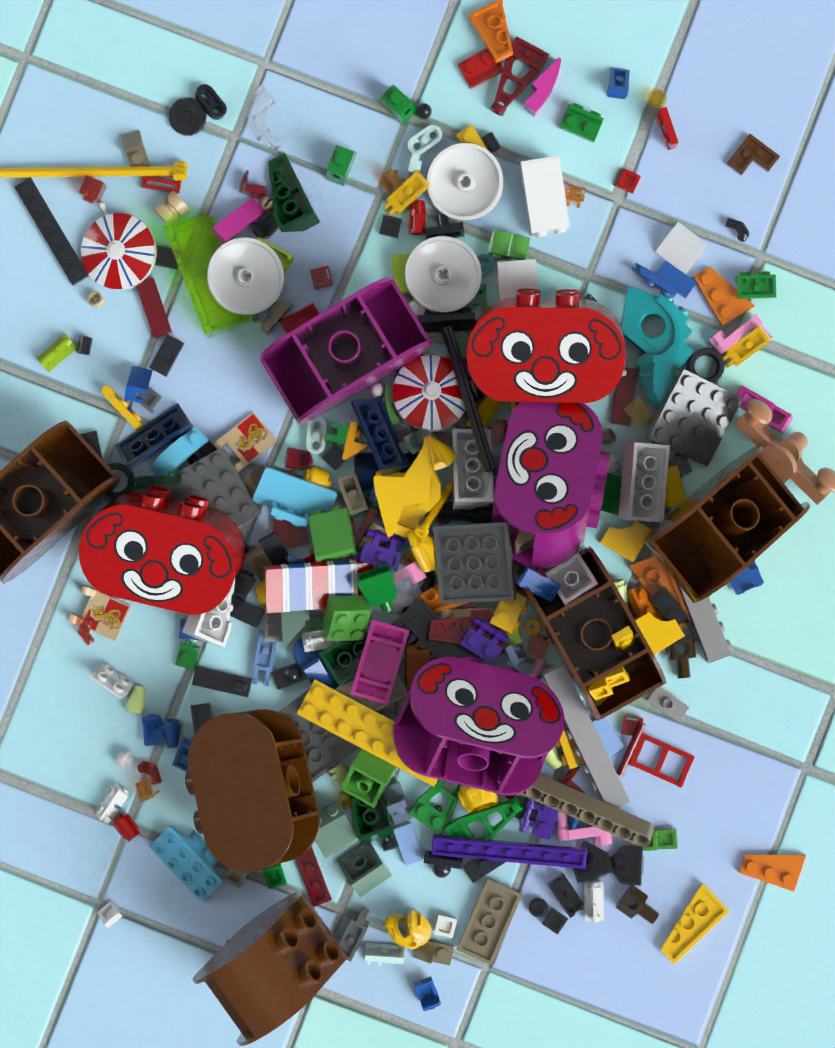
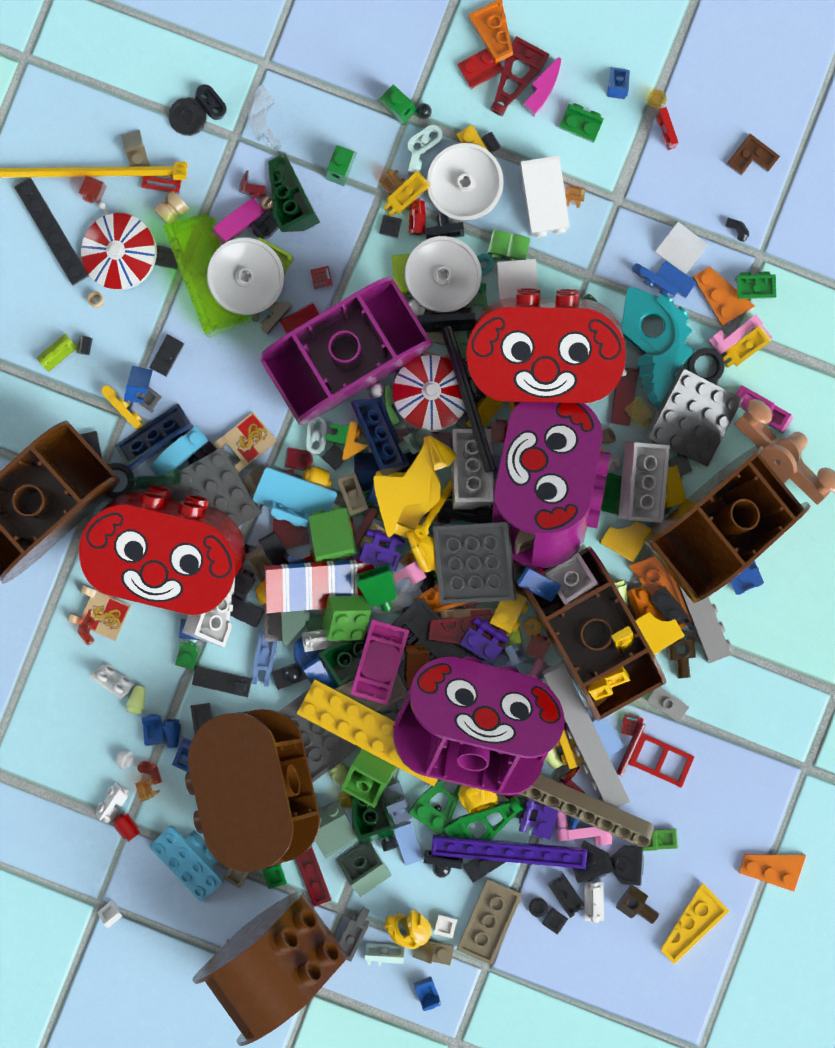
(154, 308): dark red tile -> none
(628, 181): red tile -> none

